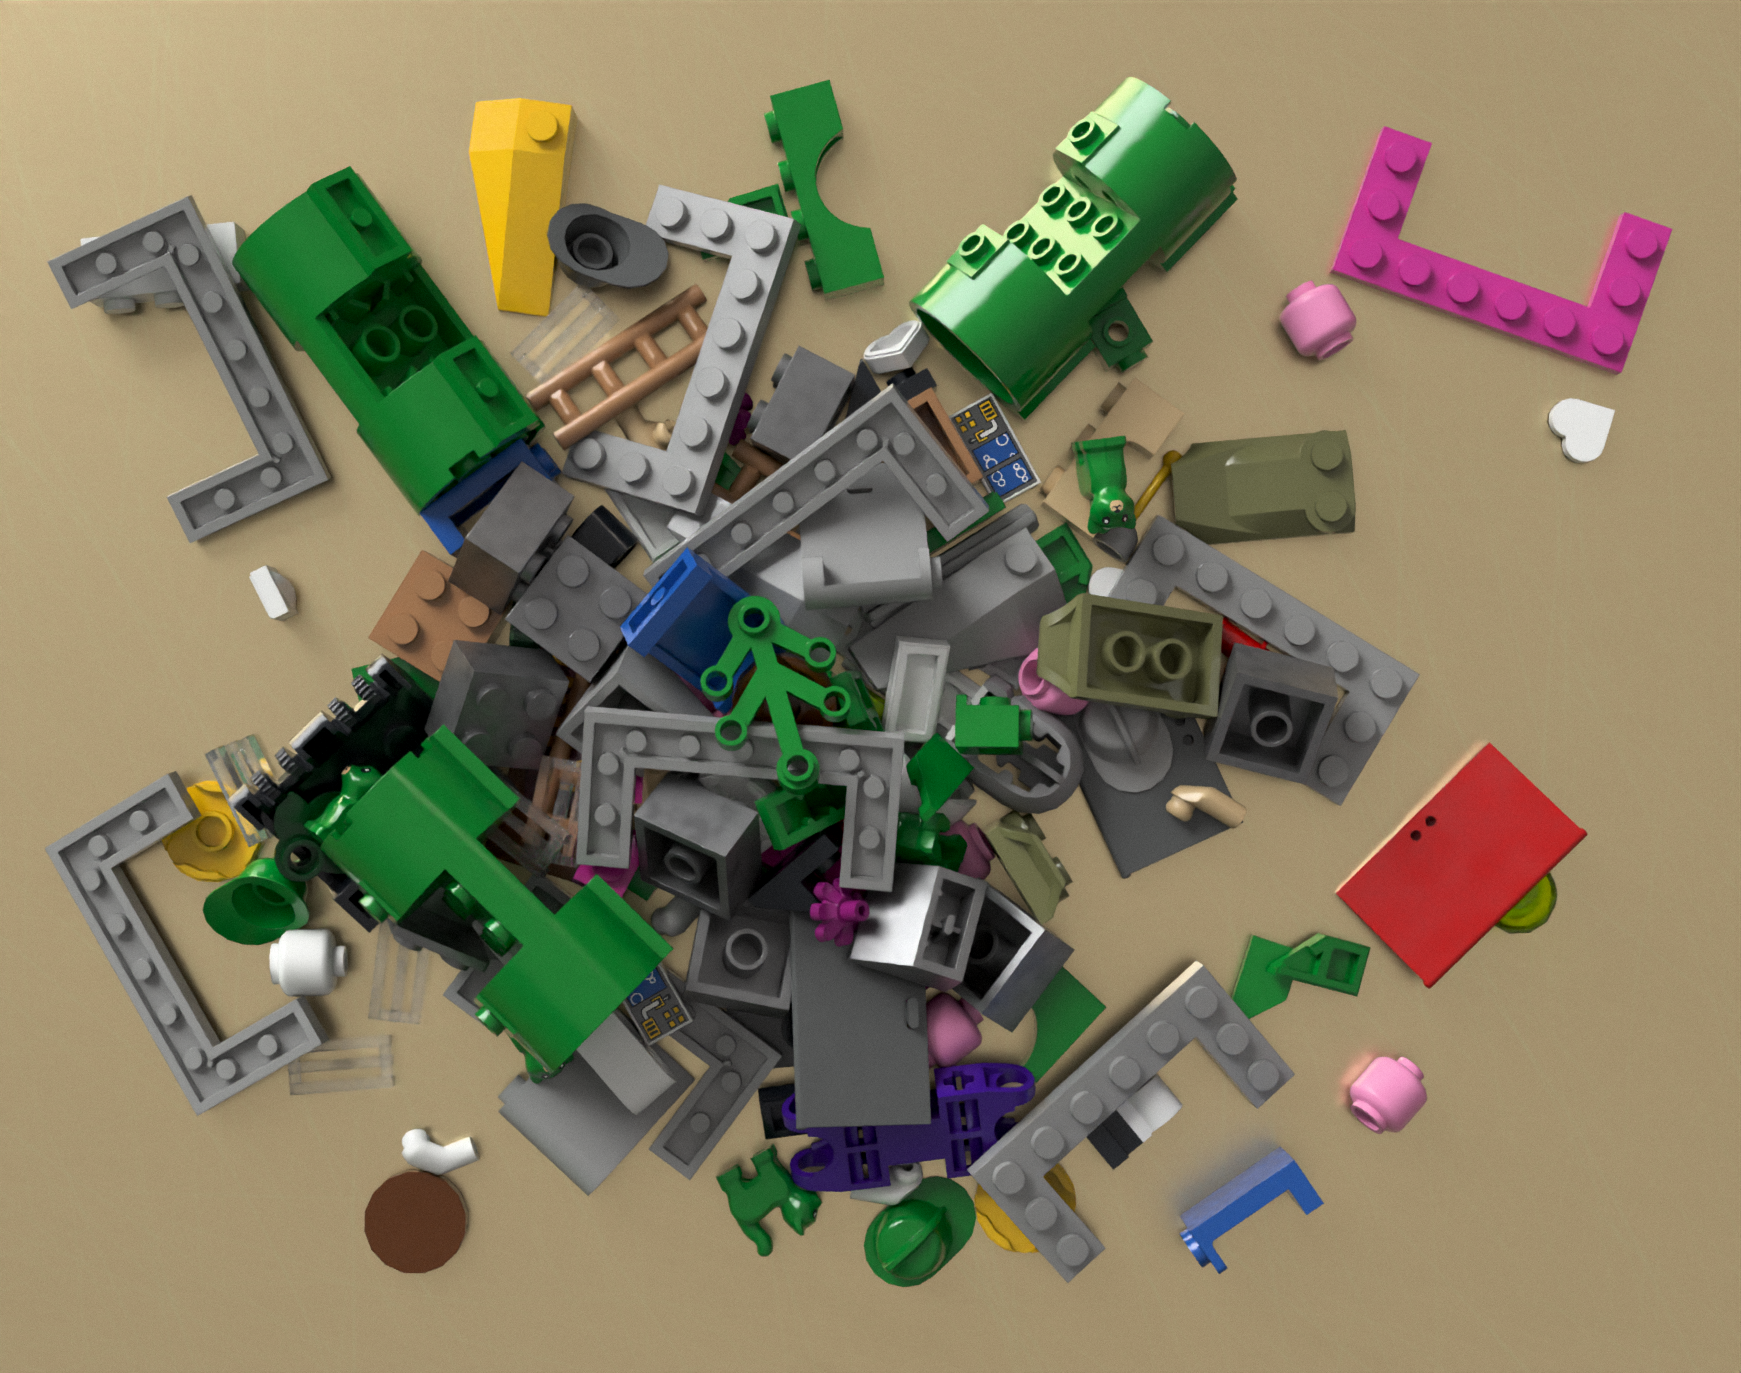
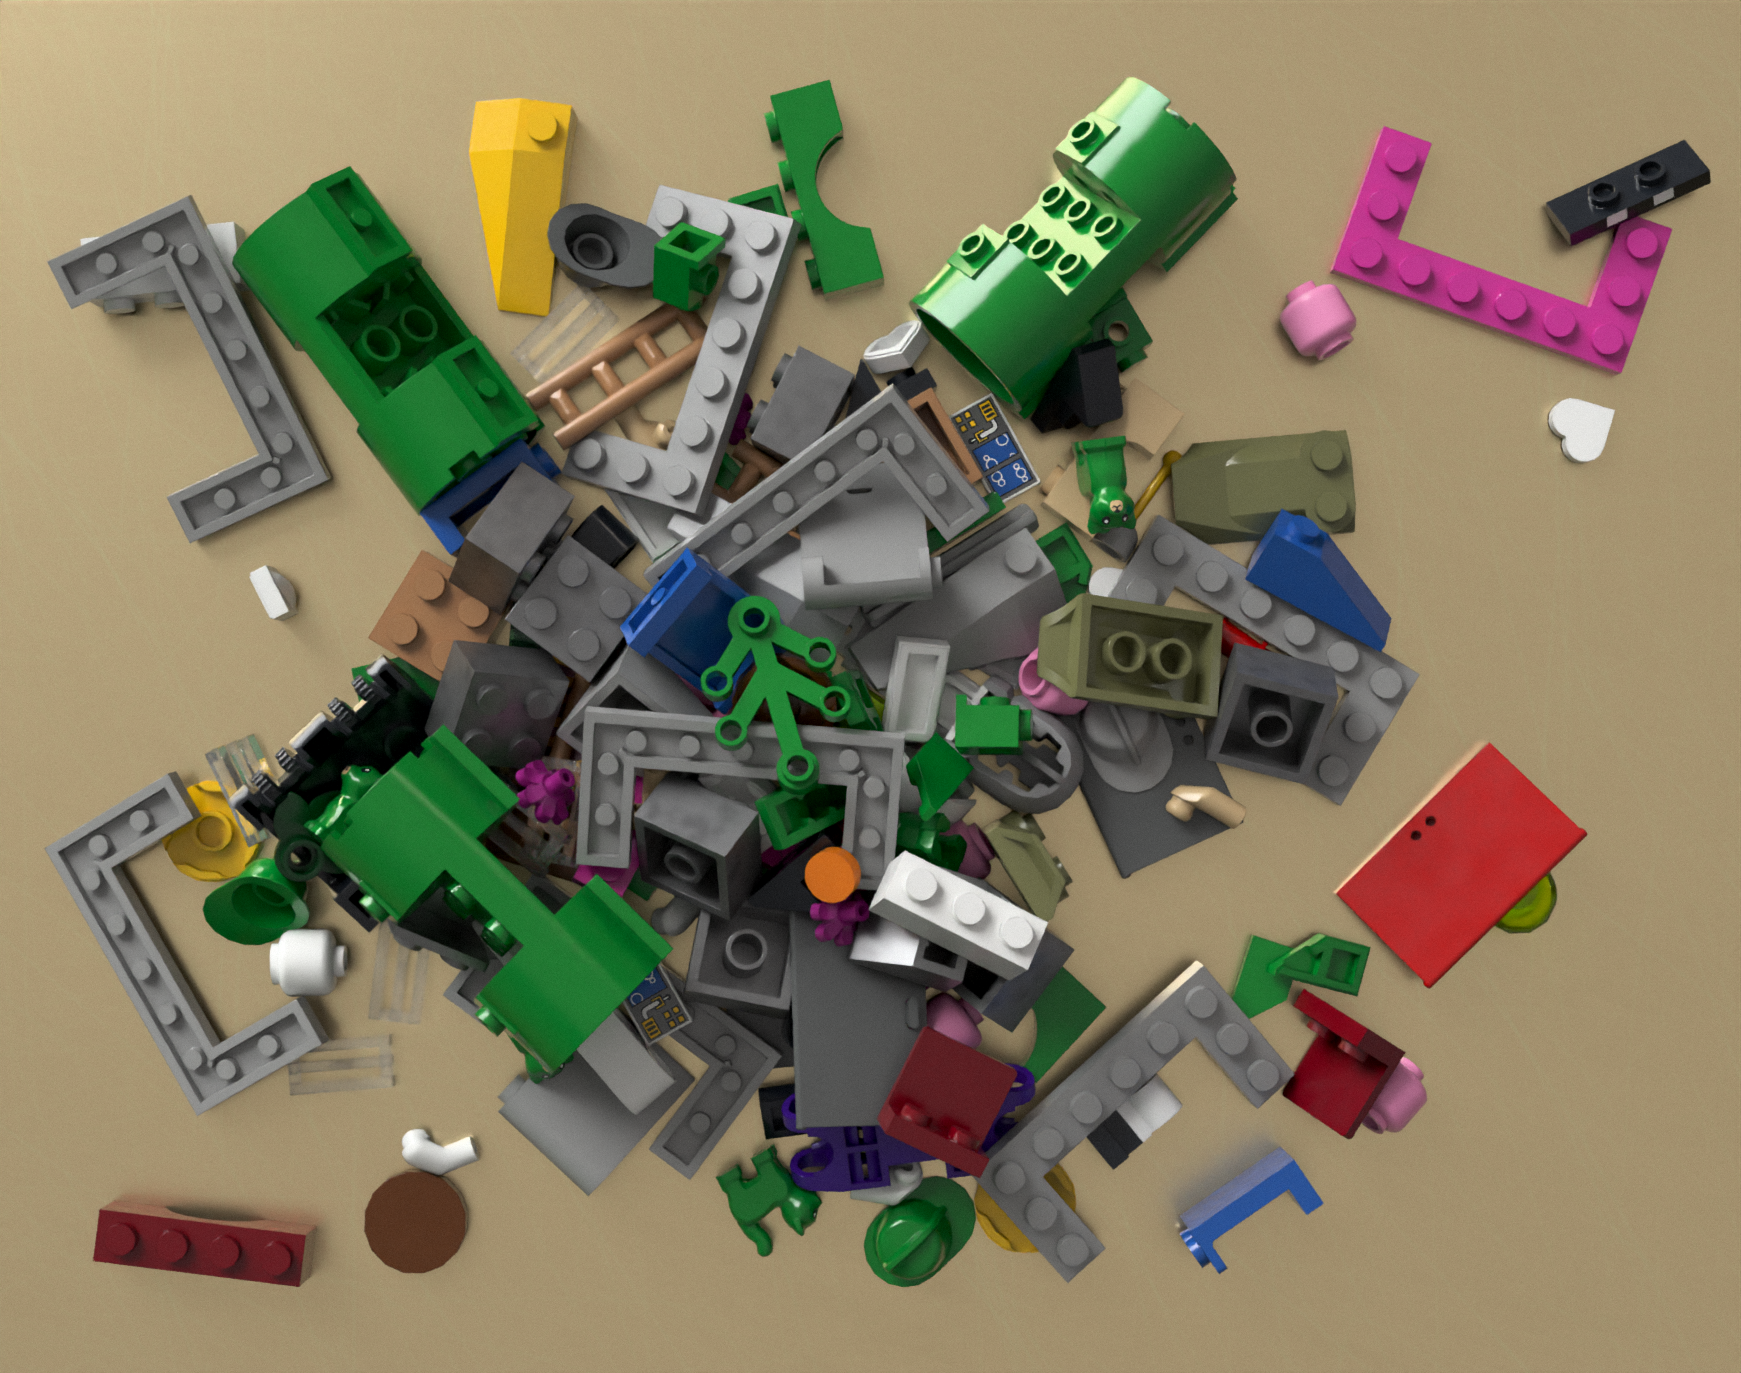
(227, 1249): none -> dark red arch
(547, 791): none -> magenta plant
(686, 266): none -> green brick
(832, 874): none -> orange tile
(947, 1100): none -> dark red bracket
(958, 916): none -> white brick
(1082, 390): none -> black slope
(1314, 575): none -> blue slope
(1341, 1069): none -> dark red bracket
(1628, 192): none -> black plate

